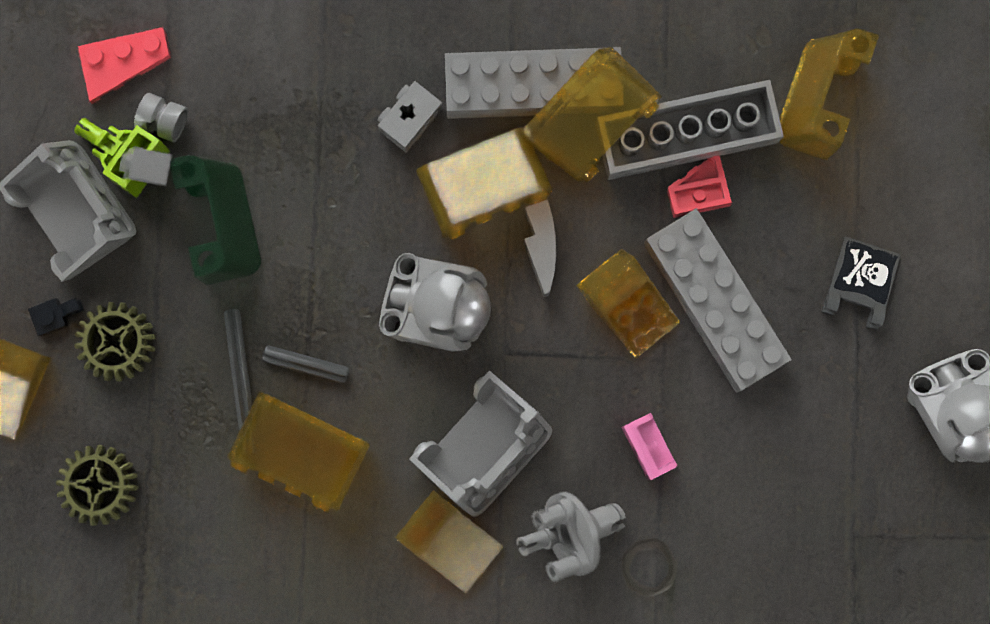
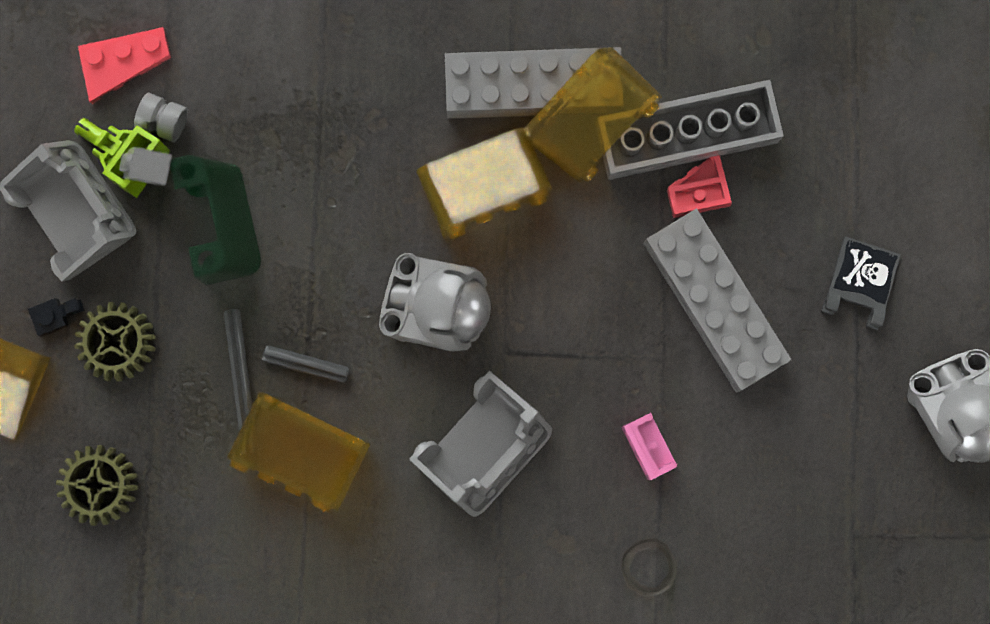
(406, 132): light grey brick -> none
(449, 541): clear yellow slope -> none
(542, 245): light grey slope -> none
(571, 534): light grey piece -> none
(628, 302): clear yellow slope -> none
(803, 112): clear yellow windscreen -> none

